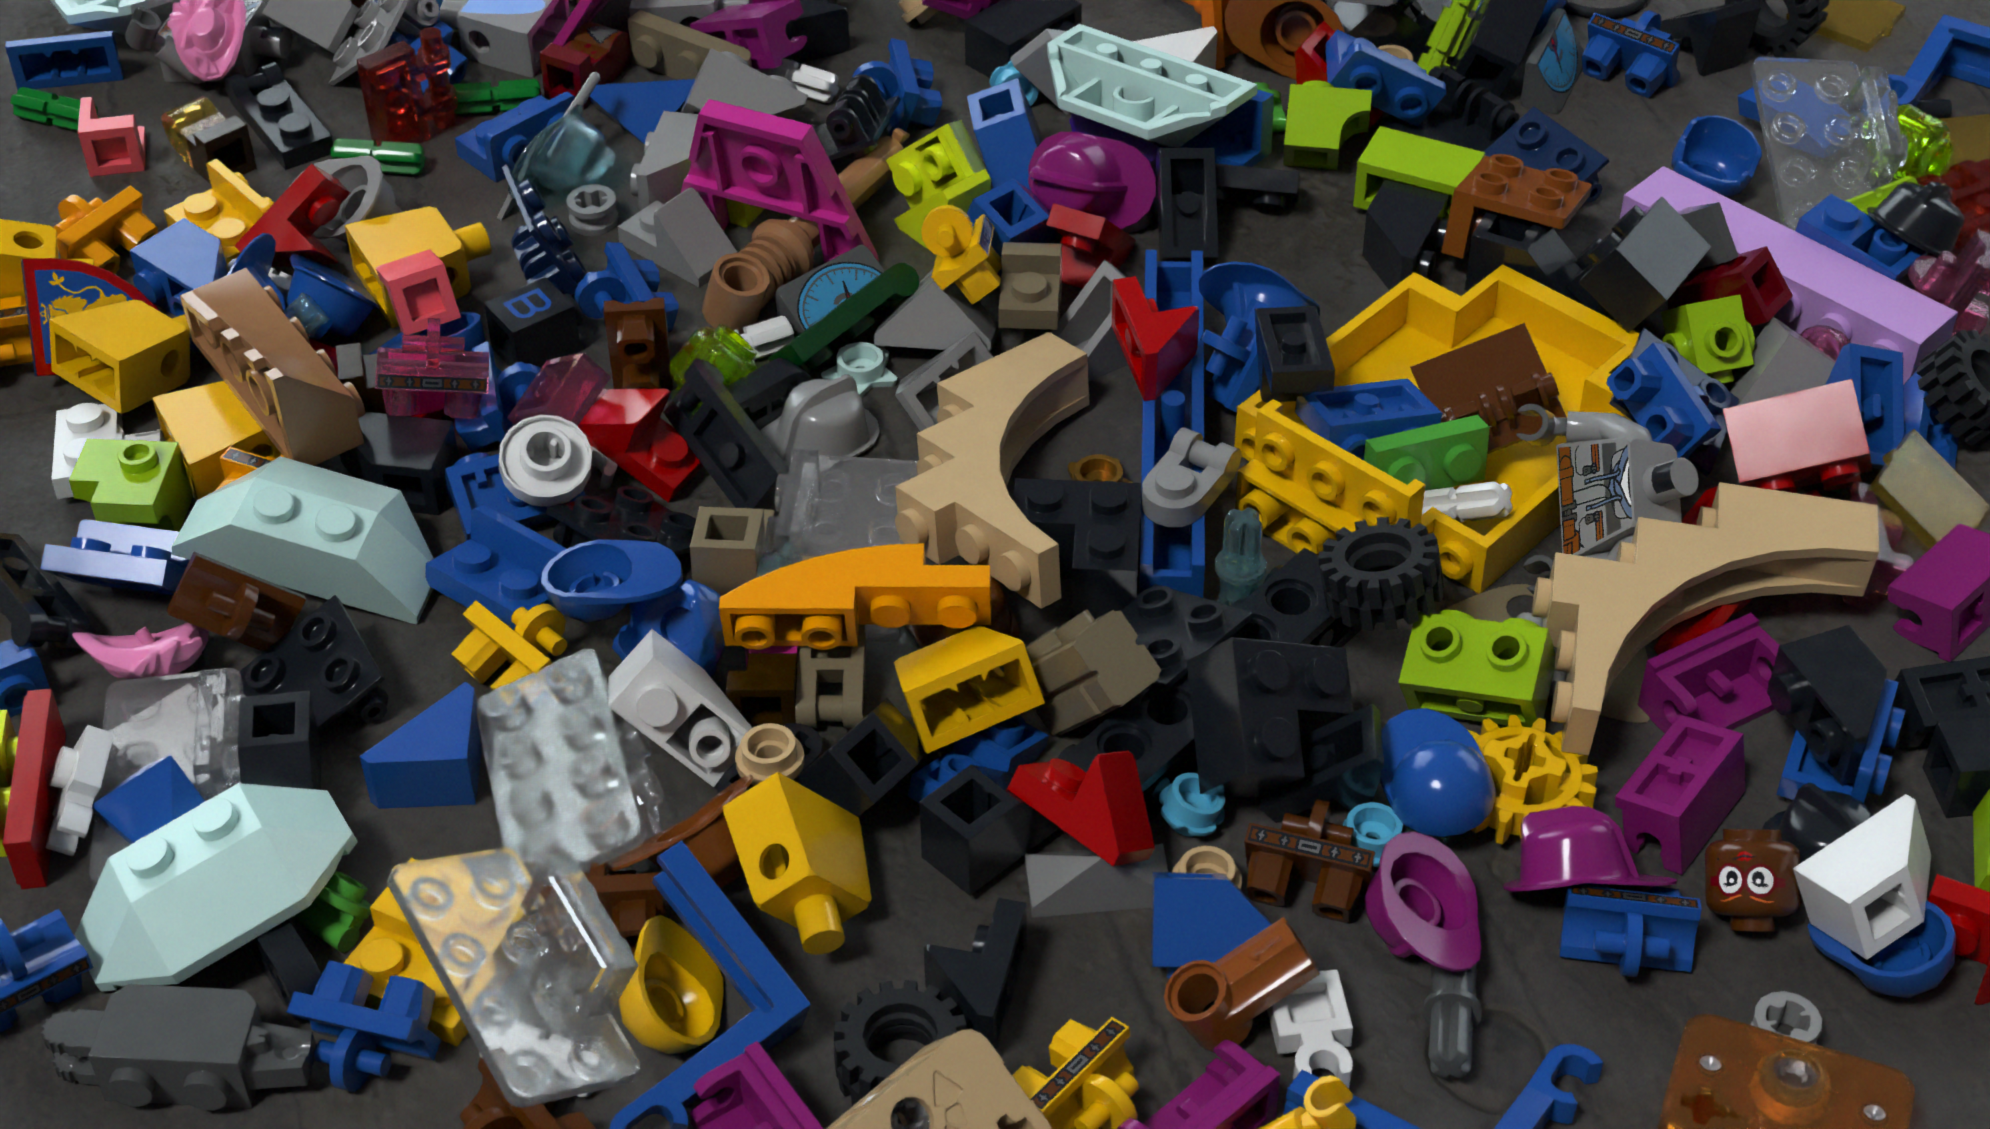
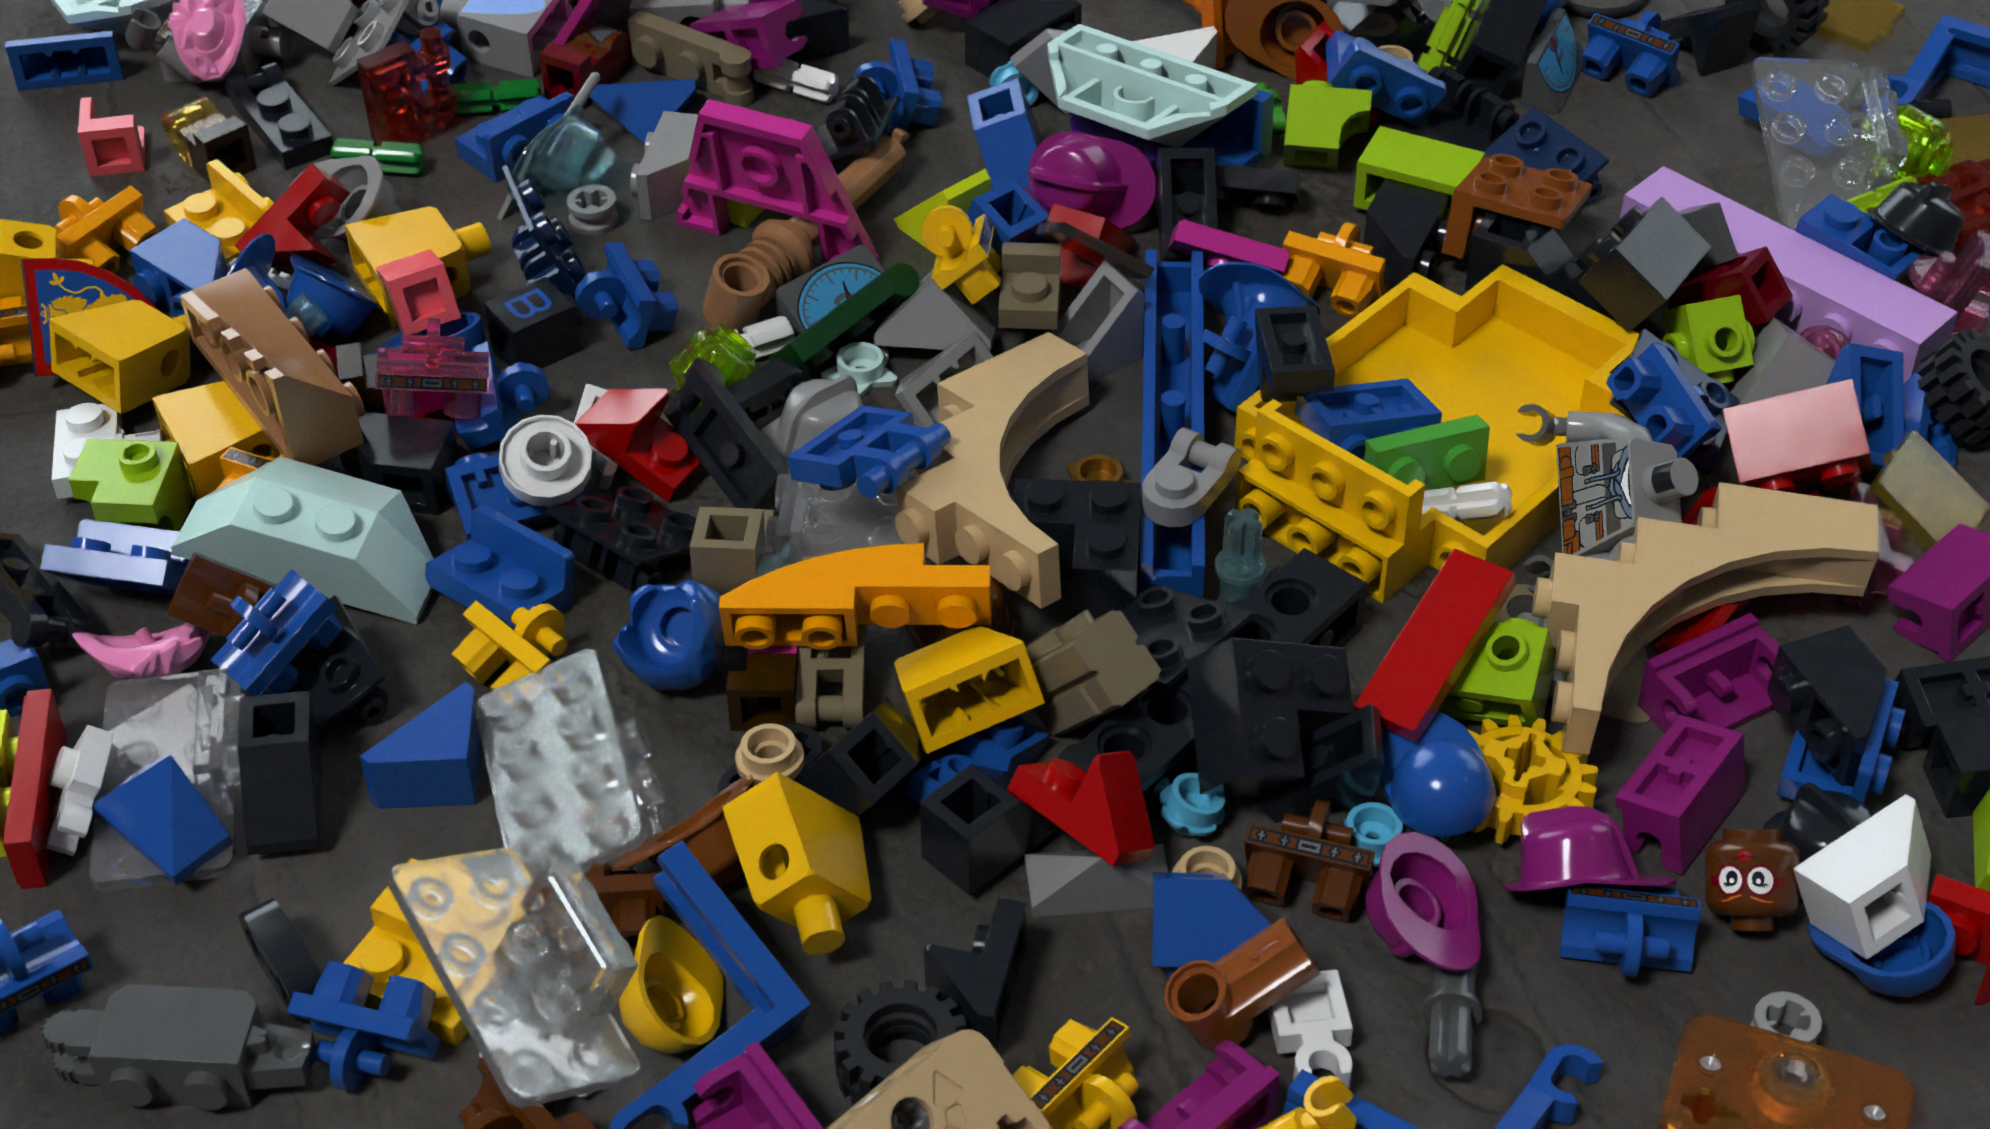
(45, 107): green piece -> none
(210, 883): light aqua wedge -> none
(274, 633): none -> blue hips
(337, 912): bright green plate -> none
(563, 389): clear pink piece -> none
(605, 575): blue cap -> none
(638, 344): reddish brown hips -> none
(677, 707): white slope -> none
(678, 236): light grey slope -> none
(731, 81): light grey slope -> none
(868, 445): none -> blue plate
(935, 163): neon yellow slope -> none
(1093, 249): none -> clear smoke piece
(1152, 341): red slope -> none
(1225, 247): none -> dark pink plate
(1338, 265): none -> light orange hips
(1381, 573): black tyre -> none
(1436, 643): none -> red tile
(1493, 382): reddish brown hinge -> none
(1717, 154): blue hair -> none

